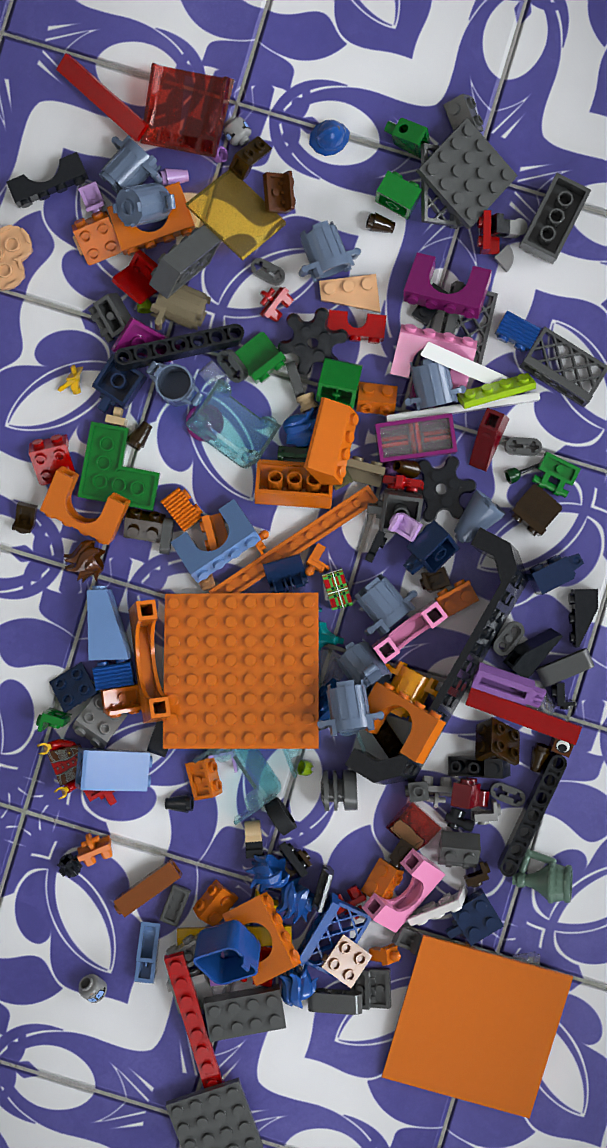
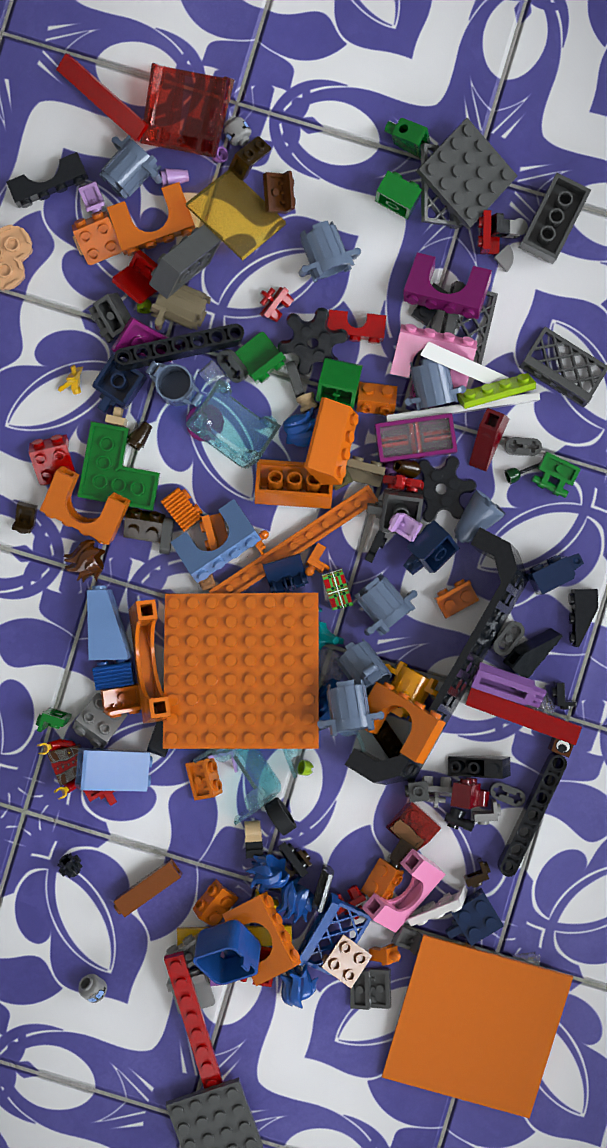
(73, 687): dark blue hinge -> none
(94, 846): orange hips -> none
(143, 204): sand blue container -> none
(147, 953): medium blue slope -> none
(175, 905): dark grey plate -> none
(180, 803): black cone -> none
(244, 1012): dark grey brick -> none
(270, 268): dark grey beam -> none
(295, 454): dark green hinge -> none
(329, 137): blue piece -> none
(335, 1001): dark grey beam -> none
(339, 790): dark grey wheel -> none
(352, 291): light nougat wing -> none
(379, 223): dark brown cone -> none
(395, 640): bright pink arch -> none
(435, 581): dark brown bracket -> none
(459, 849): dark grey brick -> none
(462, 108): dark grey bracket -> none
(497, 740): dark brown bracket -> none
(517, 331): blue brick -> none
(536, 510): dark brown bracket -> none
(539, 756): dark brown cone -> none
(552, 881): sand green piece -> none
(565, 667): dark grey beam -> none

